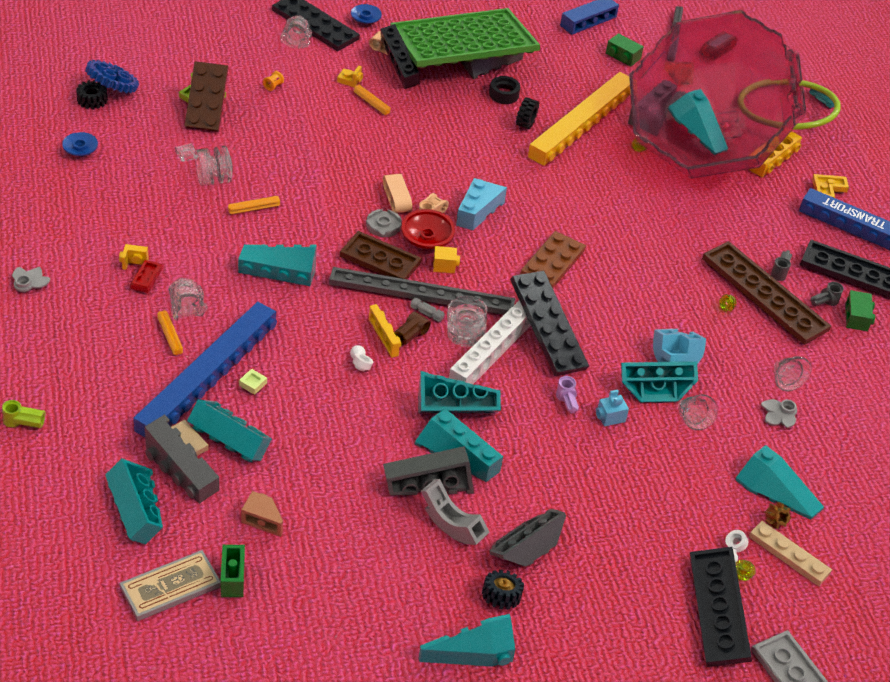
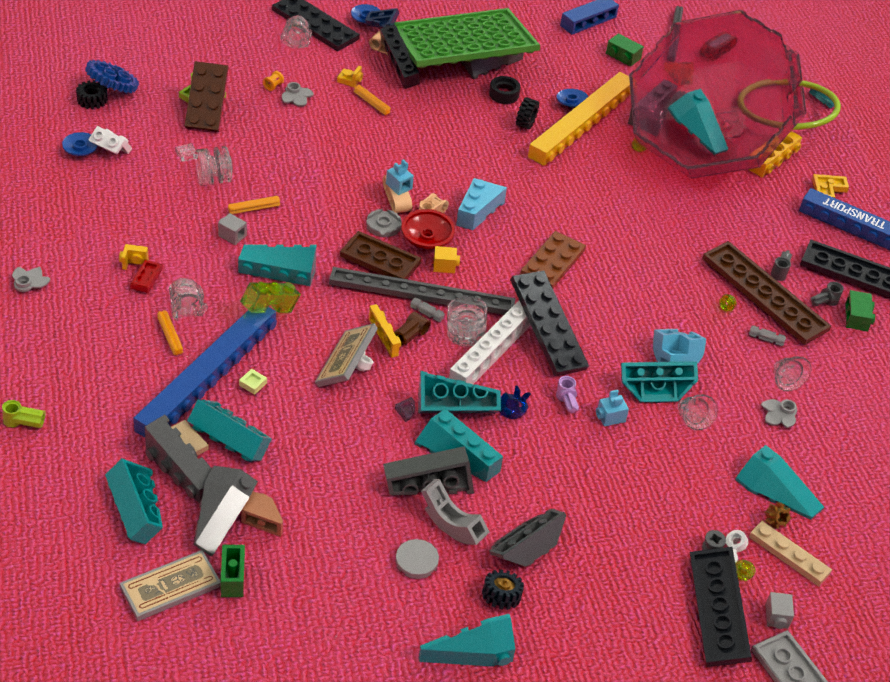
(110, 141): none -> white bracket
(222, 501): none -> dark grey wedge
(232, 229): none -> light grey brick
(278, 295): none -> clear neon green arch
(296, 94): none -> light grey plate
(346, 355): none -> tile
(382, 18): none -> dark blue wing
(399, 178): none -> medium azure brick
(406, 409): none -> clear purple tile
(417, 558): none -> light grey tile
(510, 404): none -> clear blue piece
(571, 97): none -> blue dish
(713, 537): none -> dark grey wheel
(767, 335): none -> light grey axle
(779, 610): none -> light grey brick

